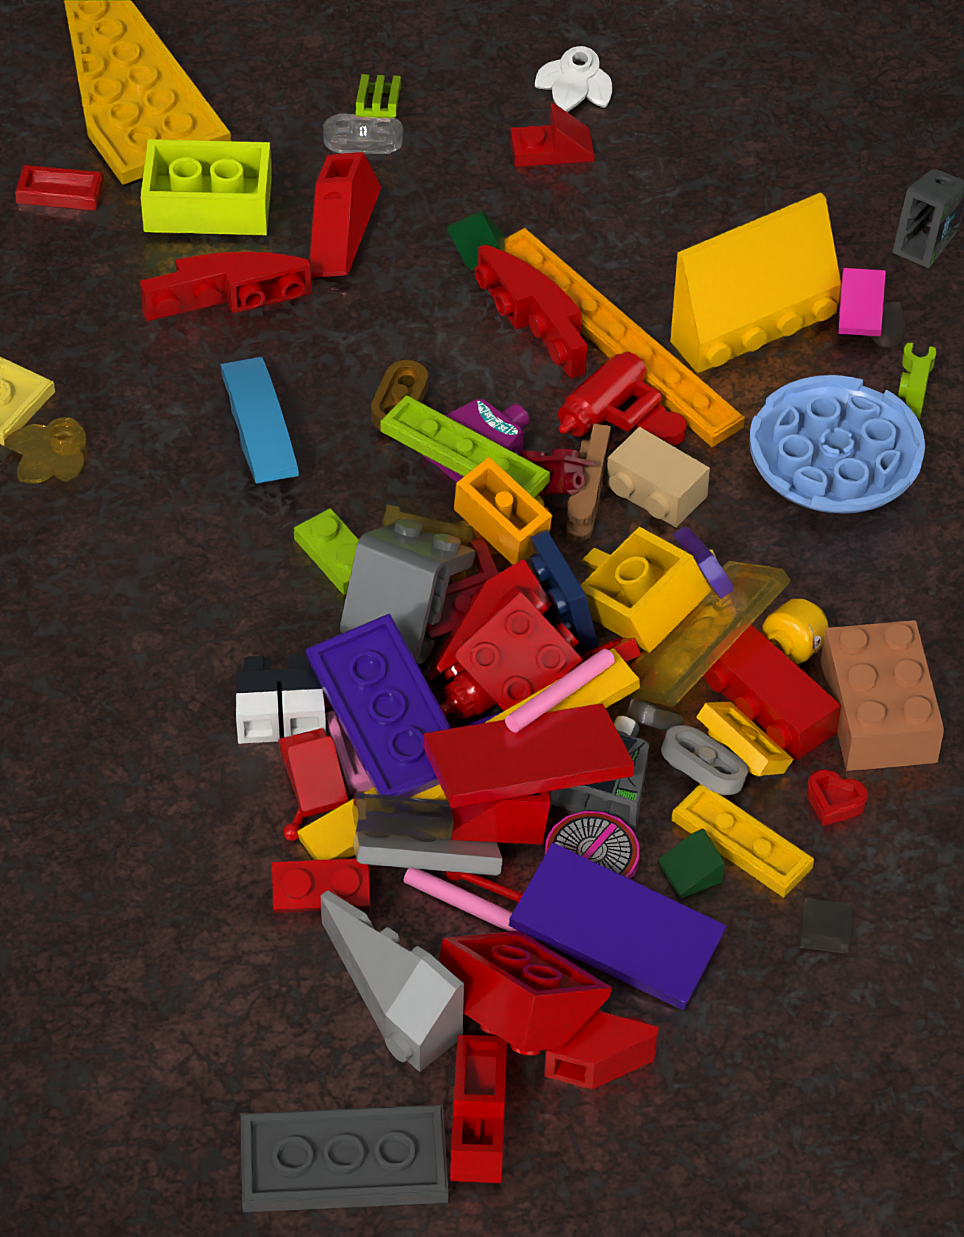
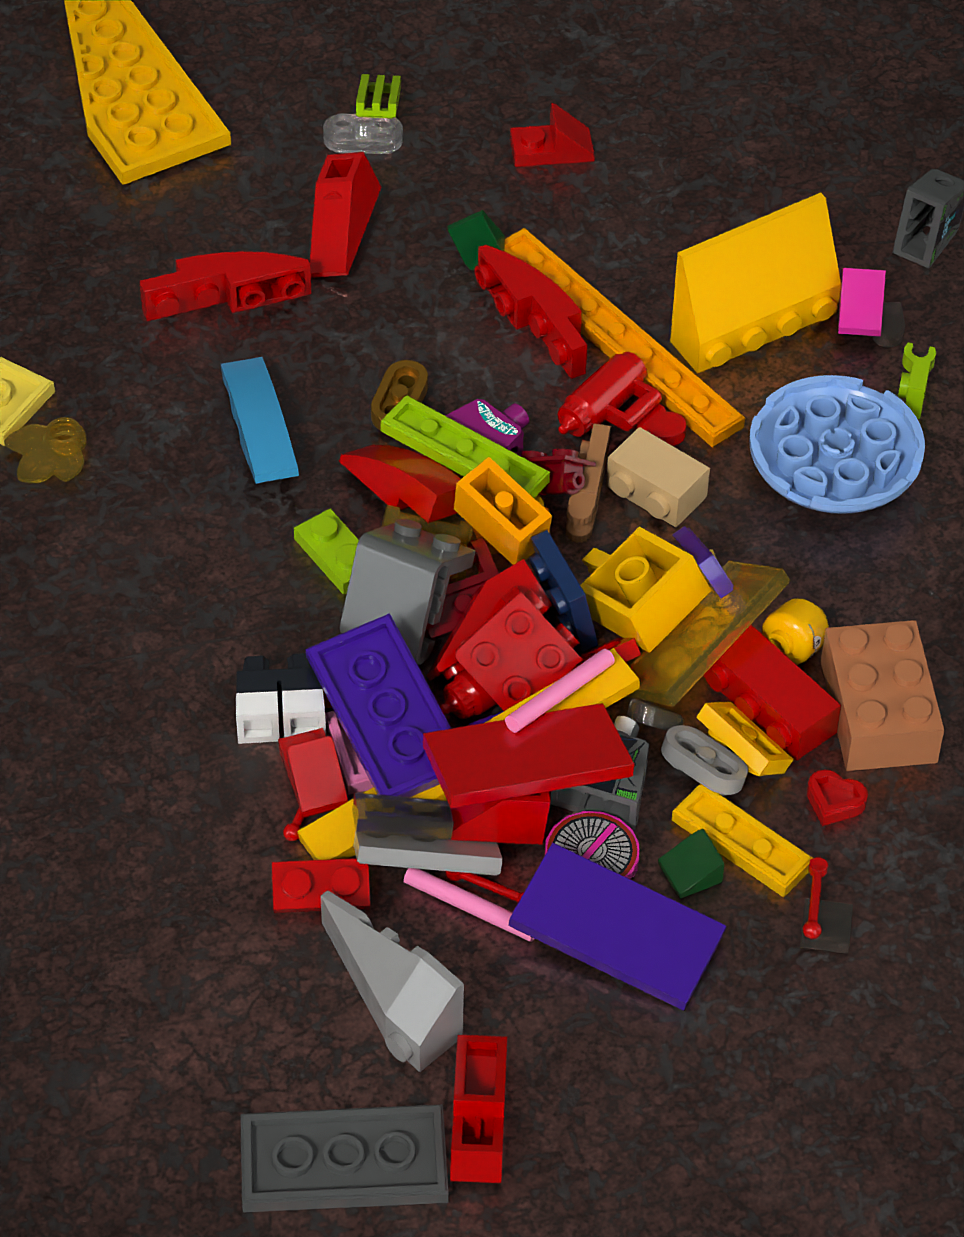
(59, 187): red tile -> none
(206, 187): neon yellow brick -> none
(405, 479): none -> red slope
(522, 989): red slope -> none
(575, 82): white plate -> none
(603, 1051): red slope -> none
(817, 869): none -> red hinge

